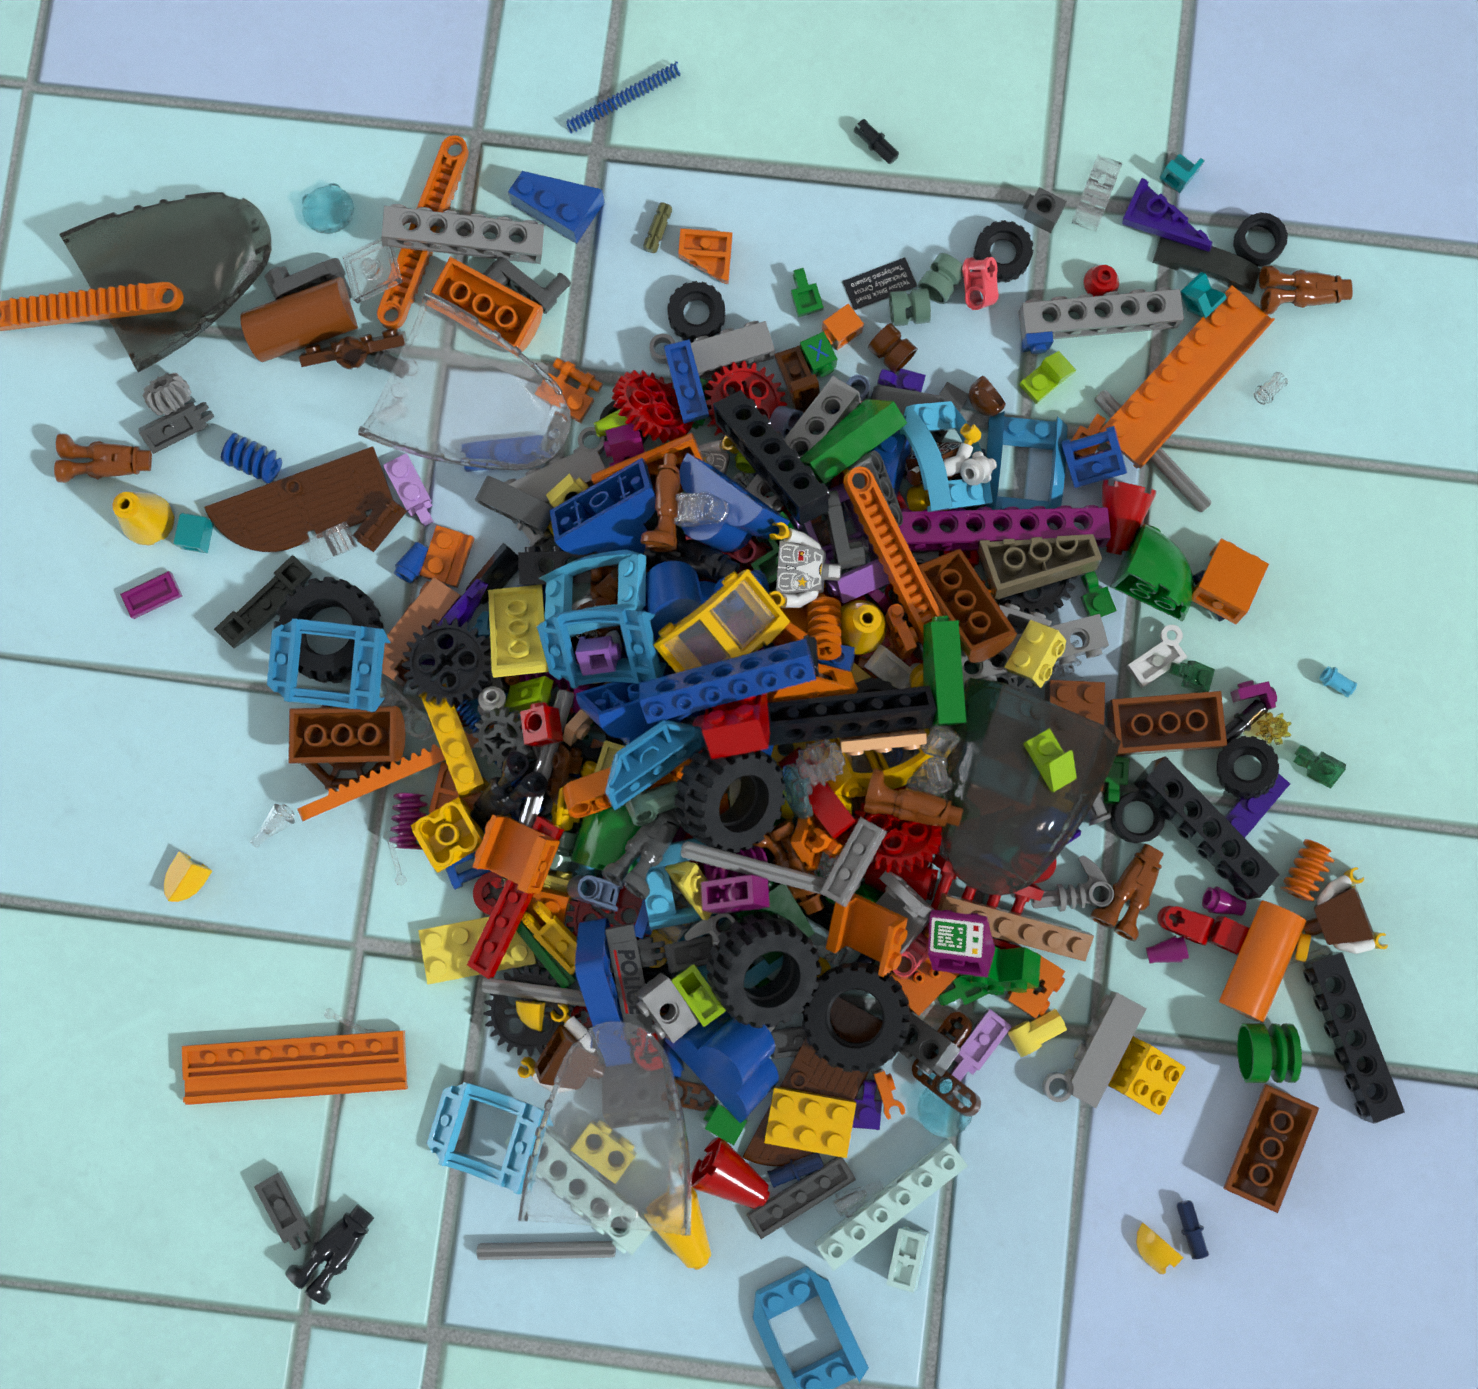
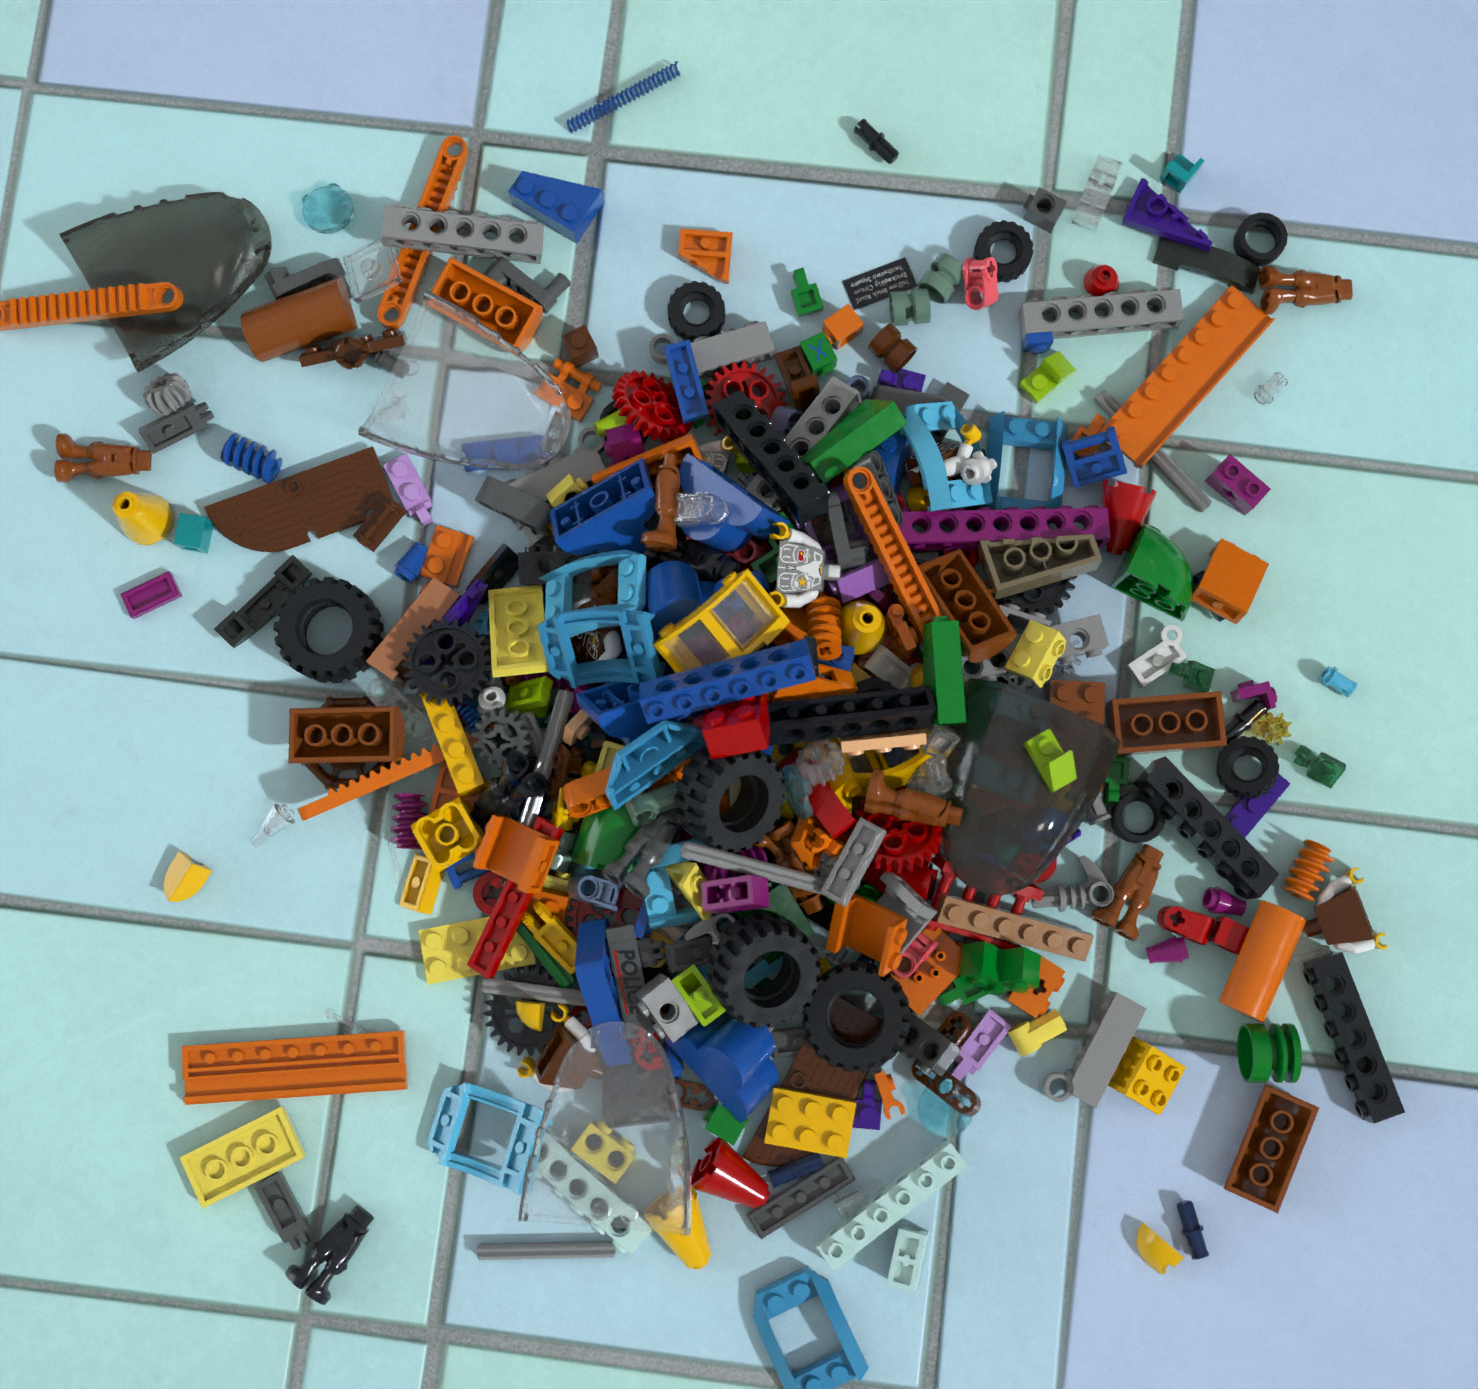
(242, 1157): none -> light yellow plate
(329, 544): clear panel -> none
(365, 669): dark azure wedge -> none
(421, 886): none -> yellow slope
(550, 730): red brick -> none
(580, 346): none -> reddish brown brick
(597, 655): medium lavender brick -> none
(657, 227): olive axle -> none
(960, 943): slope -> none
(985, 397): reddish brown hair -> none
(1096, 600): green plate -> none
(1200, 297): teal panel -> none
(1237, 484): none -> magenta brick
(1303, 947): yellow tile -> none

